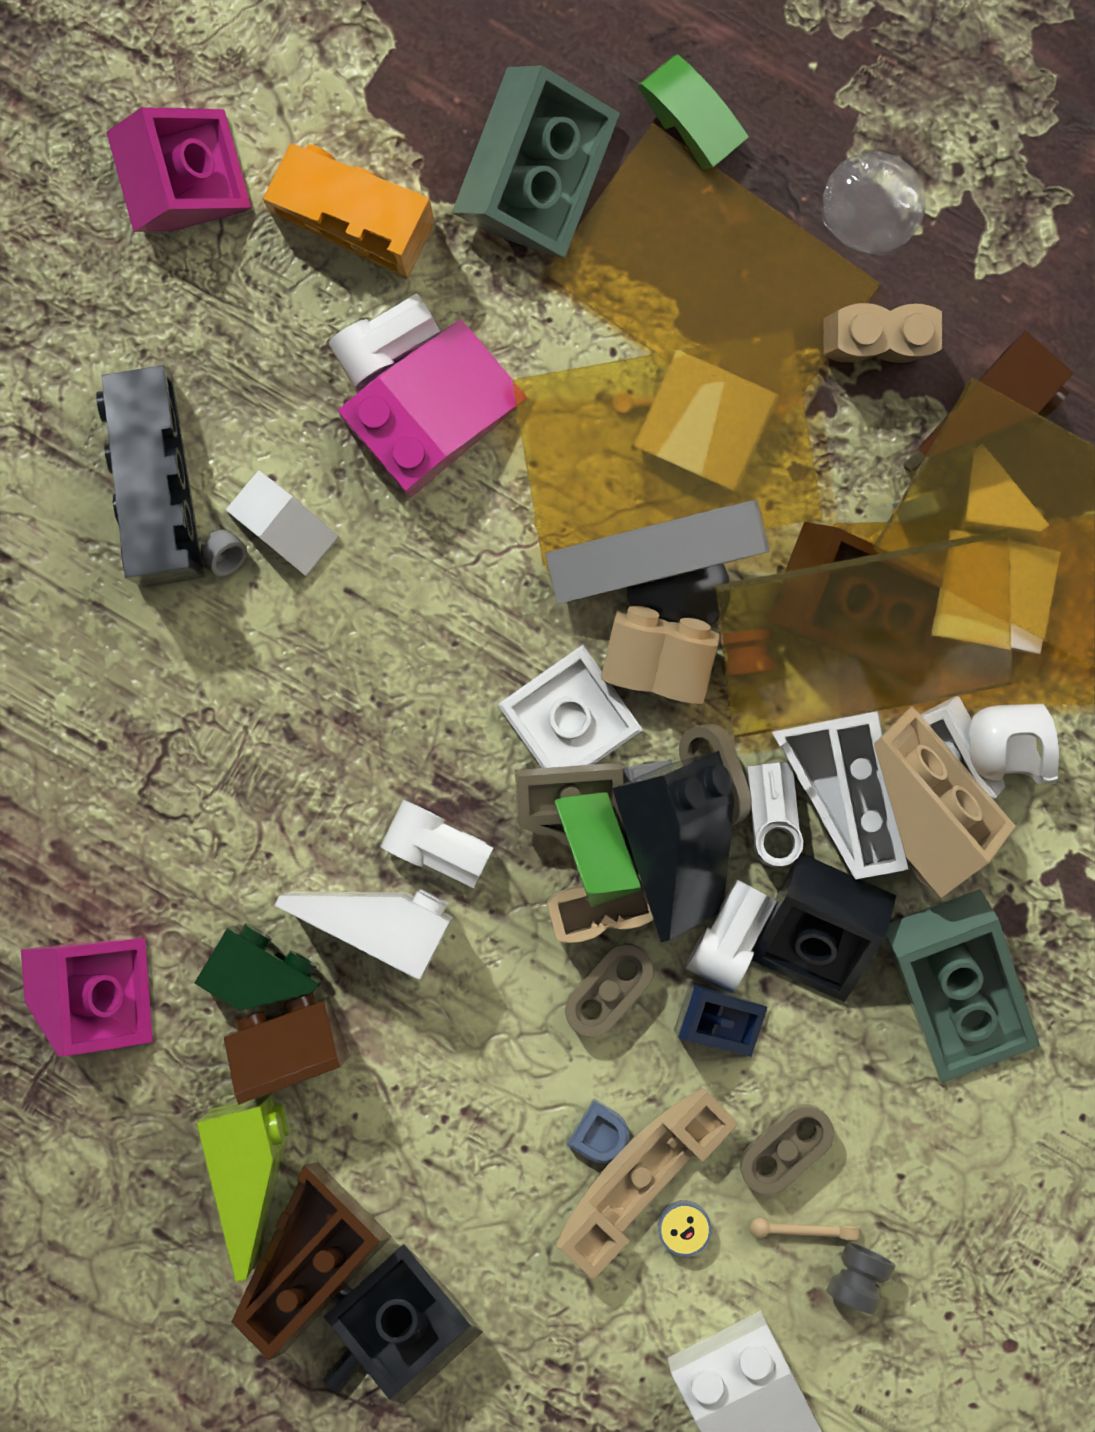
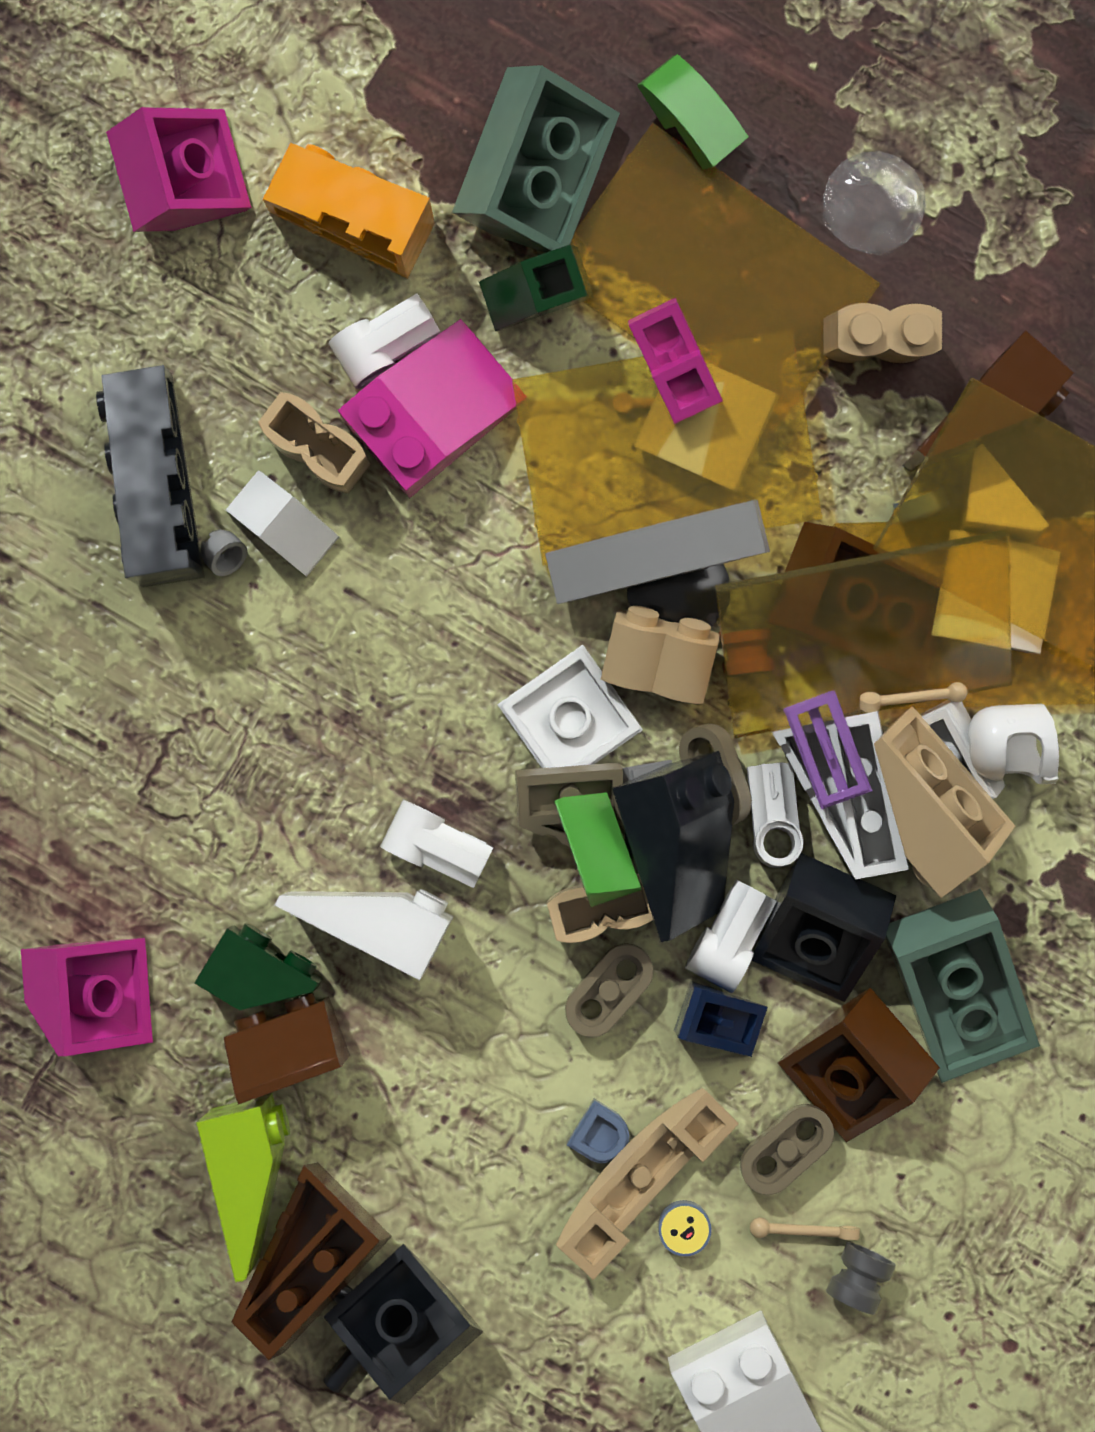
(302, 436): none -> tan brick
(536, 287): none -> dark green slope
(675, 360): none -> dark pink slope
(844, 793): none -> medium lavender tile
(860, 1065): none -> reddish brown slope
(872, 701): none -> tan hinge

